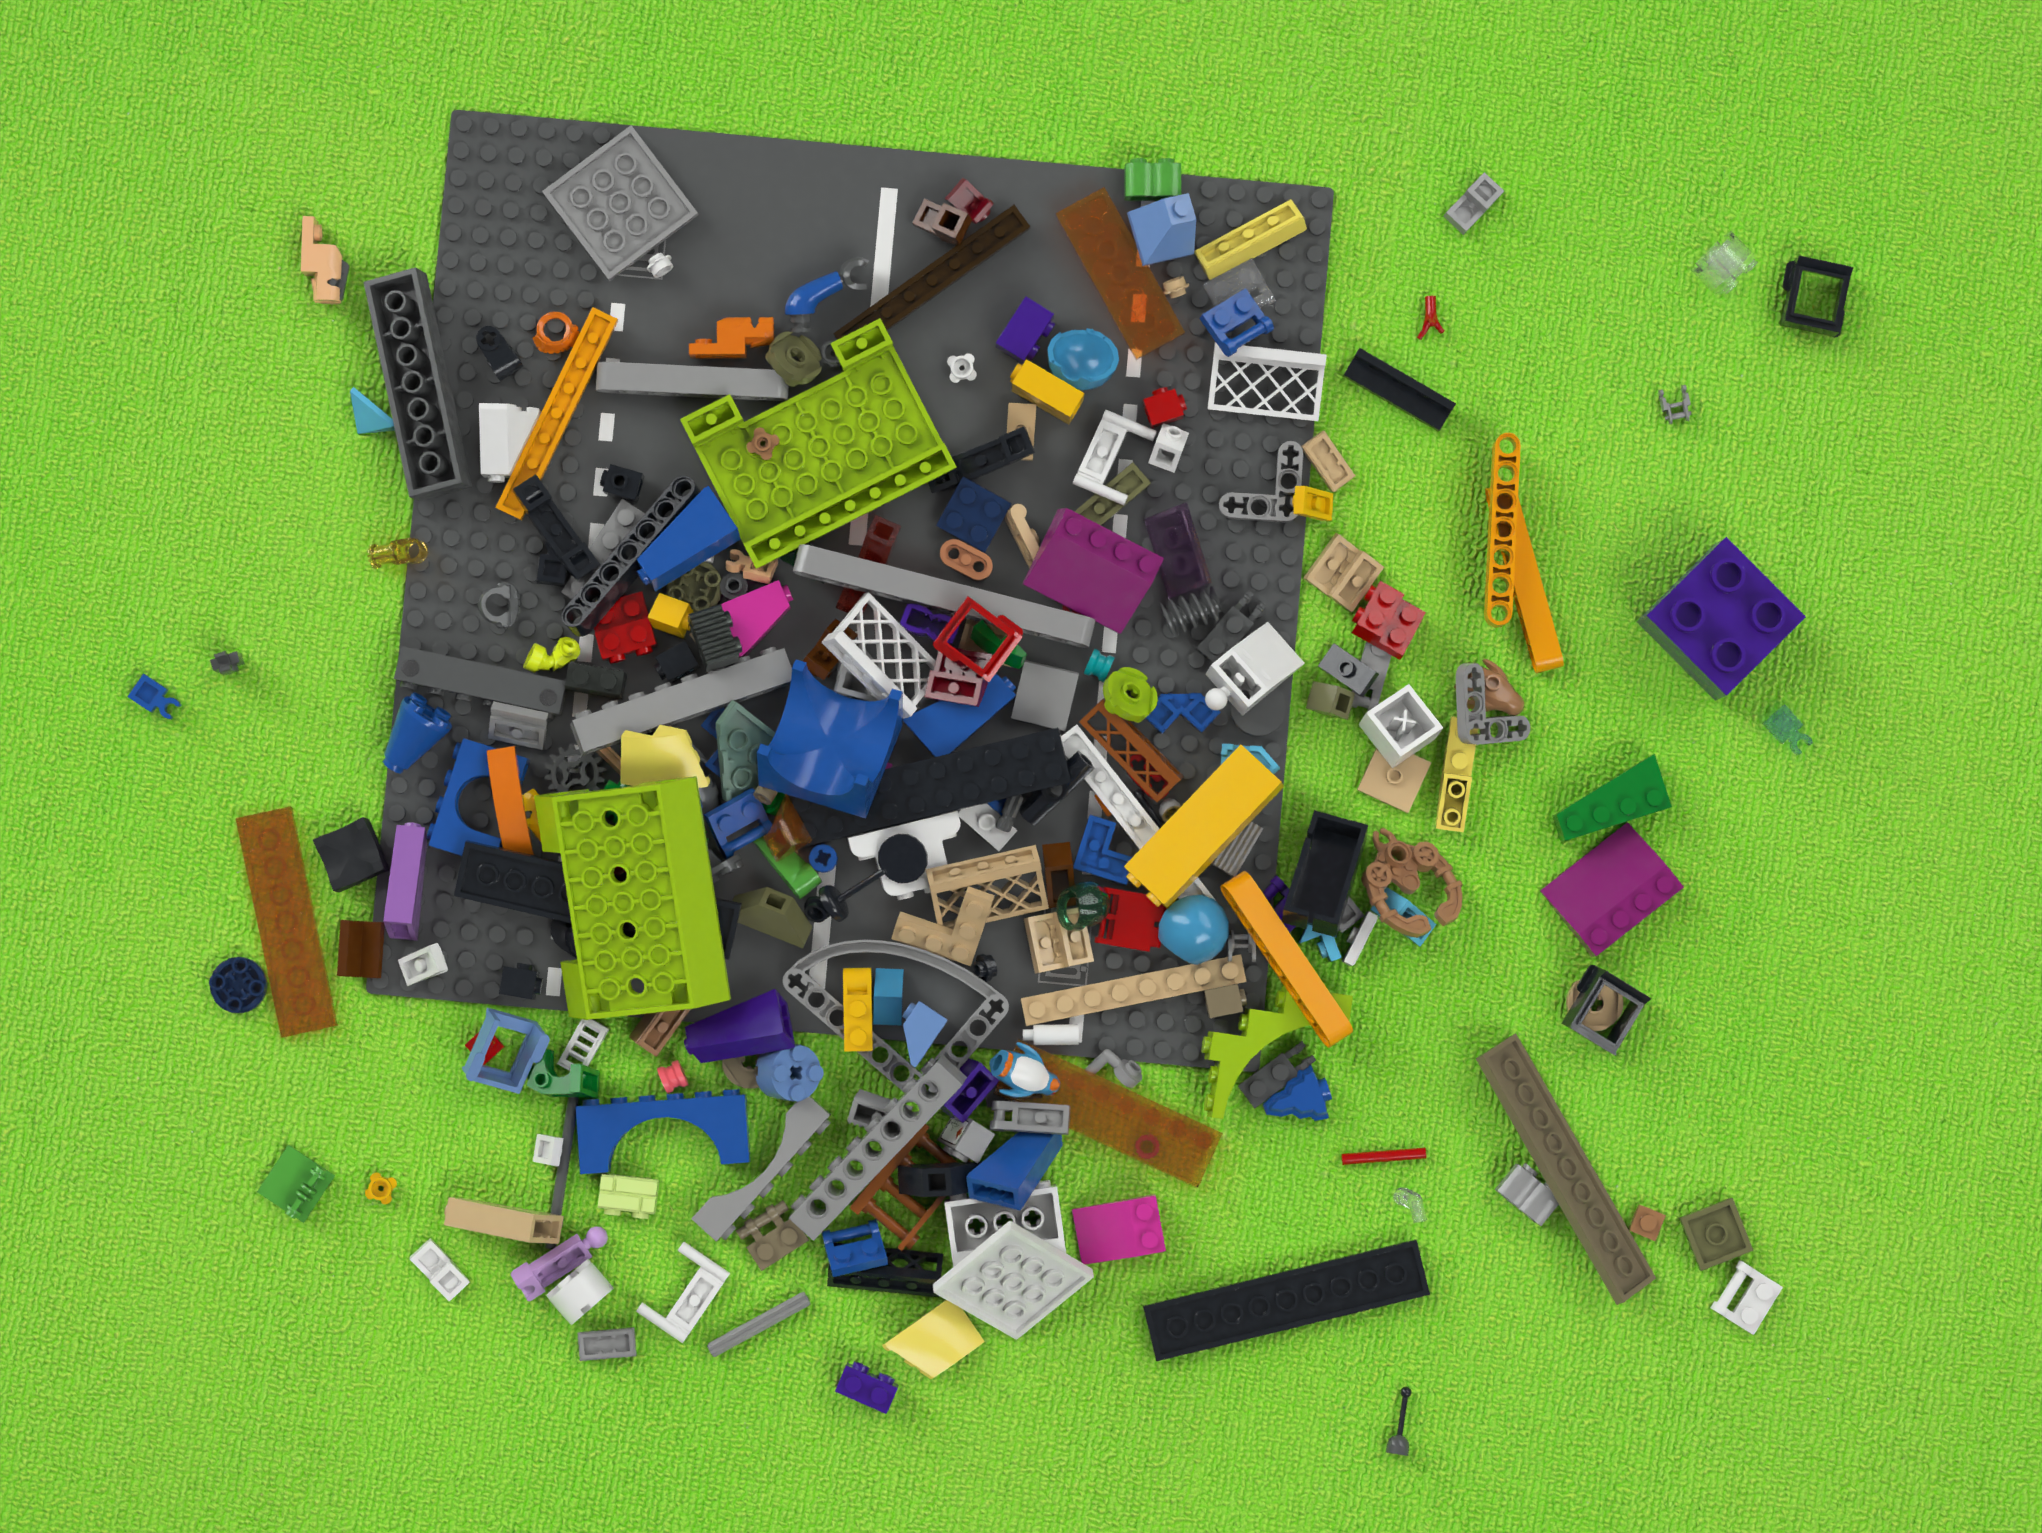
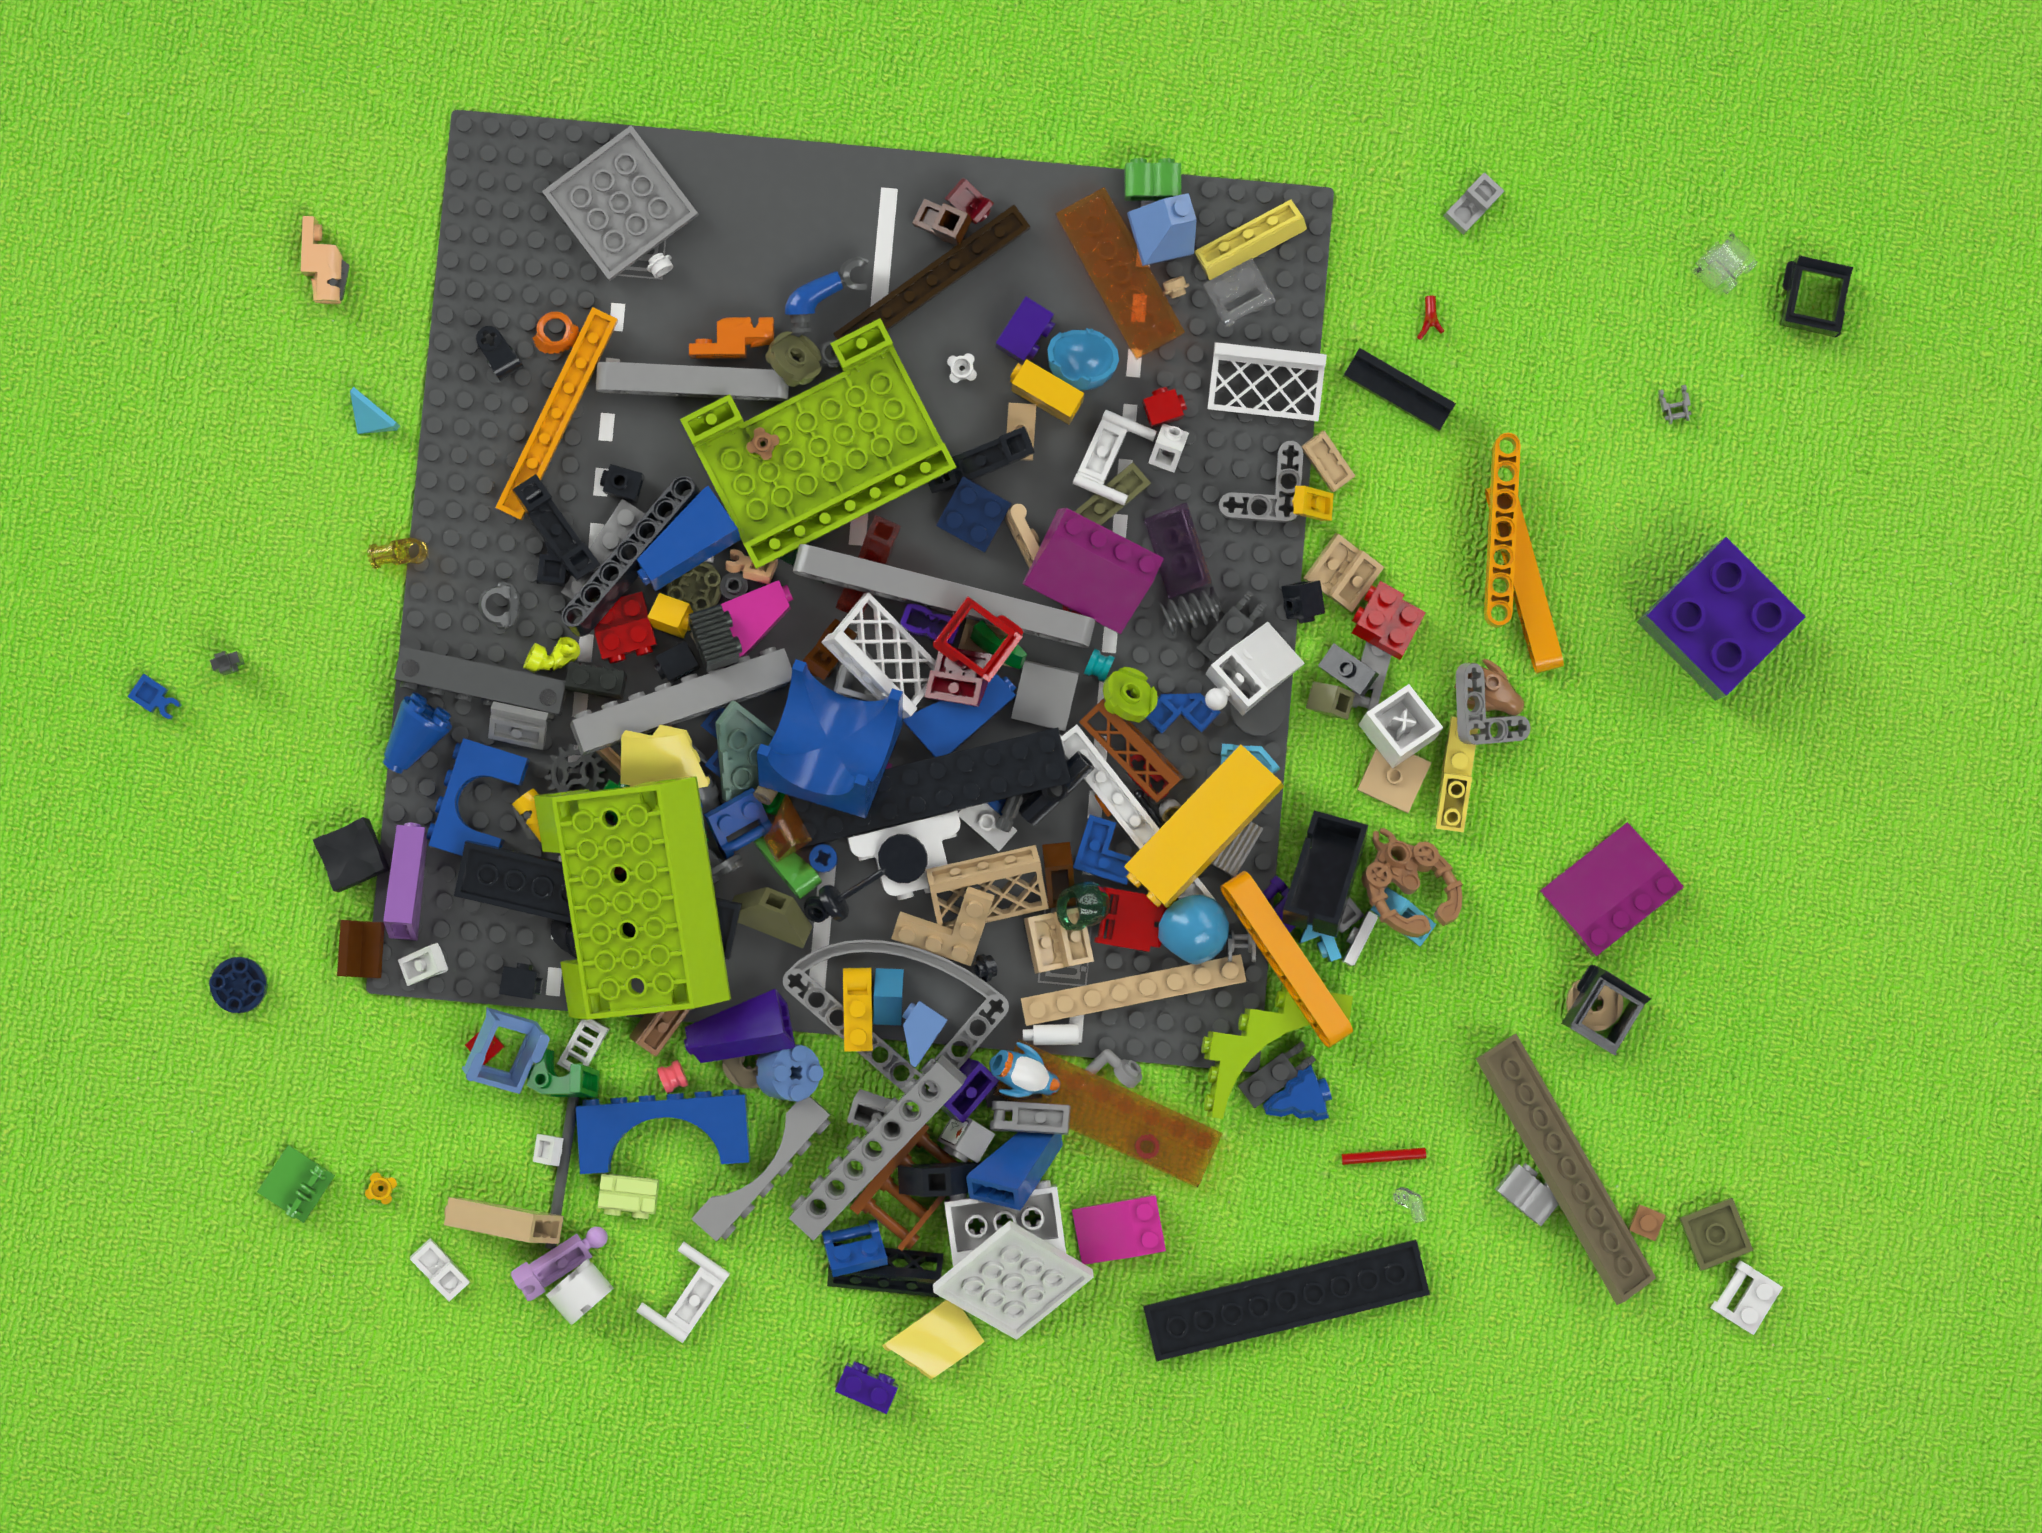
(286, 922): clear orange plate -> none
(417, 384): dark grey brick -> none
(503, 437): white slope -> none
(509, 800): orange slope -> none
(607, 1344): light grey plate -> none
(758, 1324): light grey axle -> none
(776, 1243): dark tan plate -> none
(967, 558): nougat plate -> none
(1224, 1000): dark tan brick -> none
(1230, 316): blue plate -> none
(1303, 600): none -> black brick
(1398, 1443): hinge -> none
(1622, 799): green wedge -> none
(1785, 726): clear light blue plate -> none

